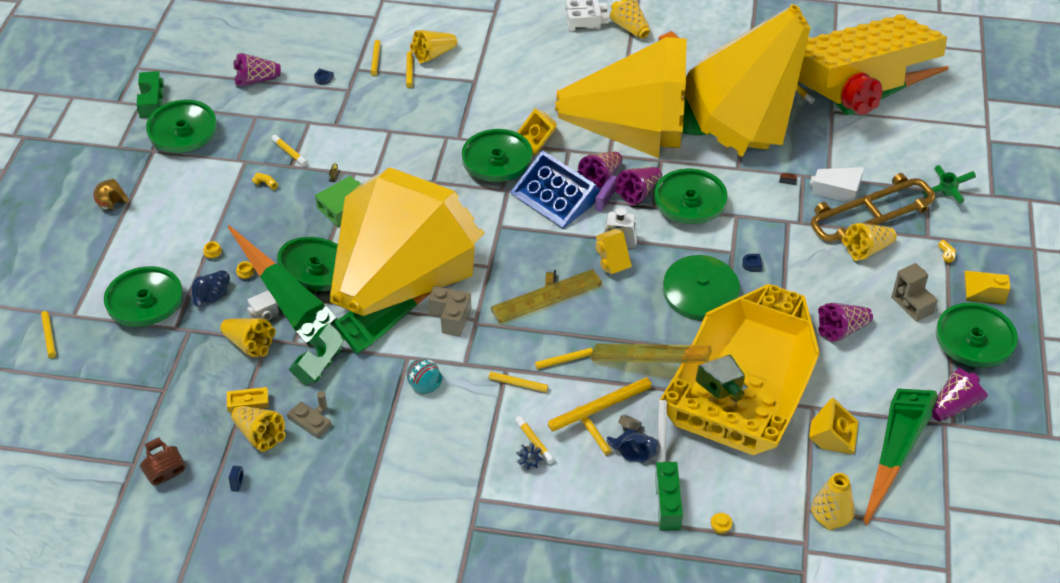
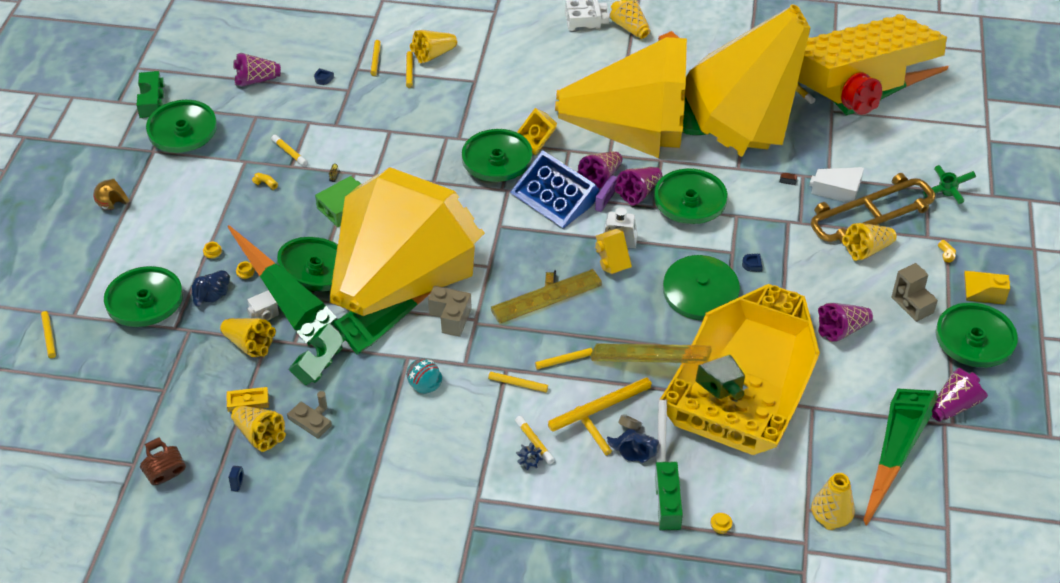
(834, 428): yellow slope -> none

